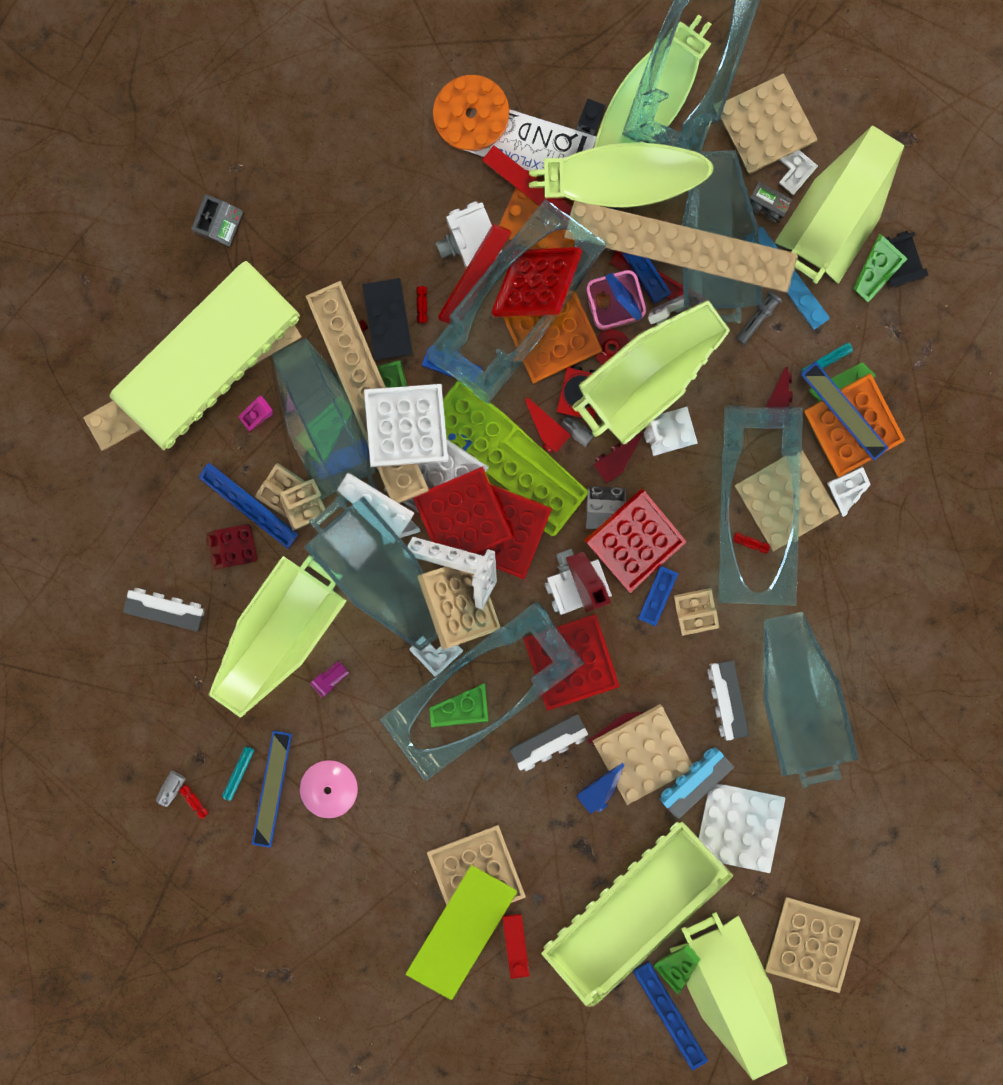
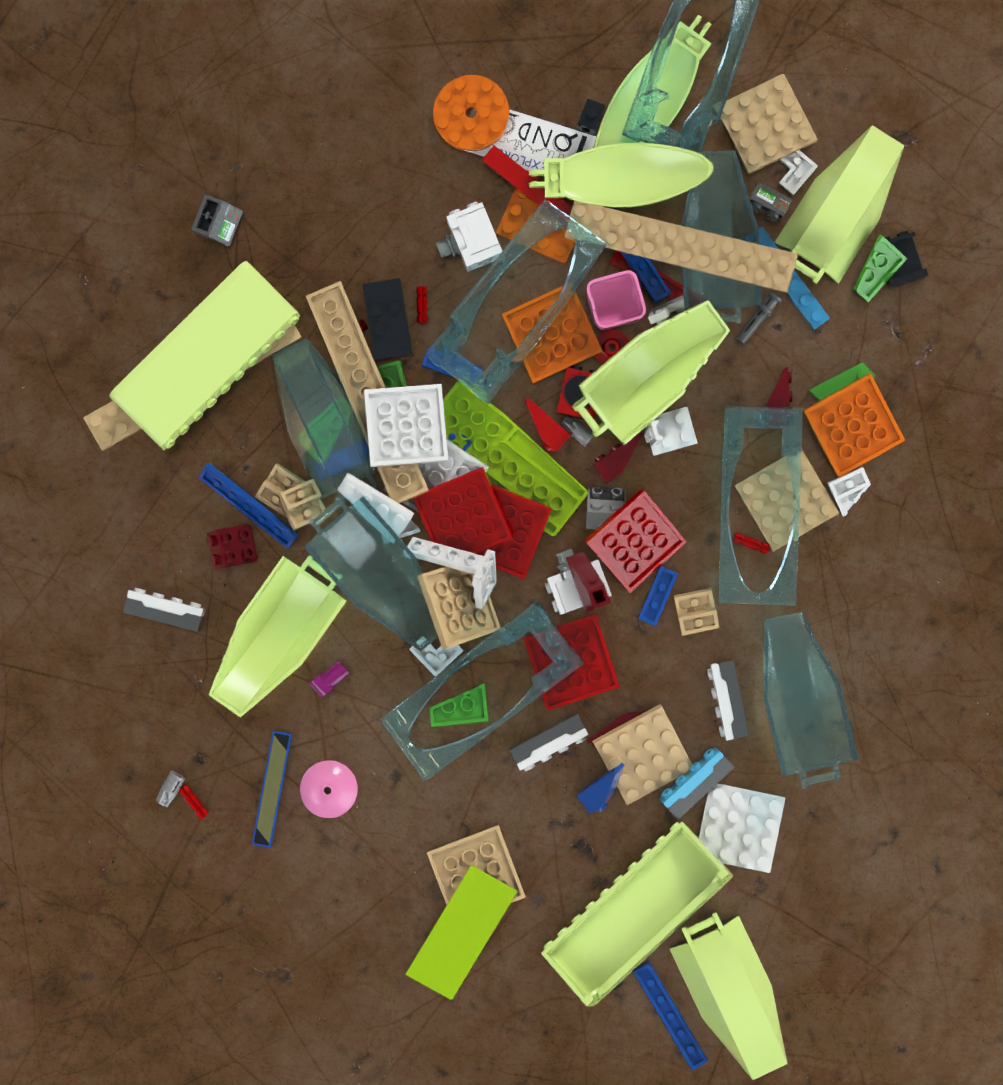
(238, 773): teal axle -> none
(256, 413): dark pink slope -> none
(477, 267): red tile -> none
(516, 946): red slope -> none
(537, 282): red plate -> none
(603, 300): plate -> none
(624, 296): blue tile -> none
(678, 967): bright green wing -> none
(812, 944): tan plate -> none
(833, 356): teal axle -> none
(844, 410): olive tile -> none

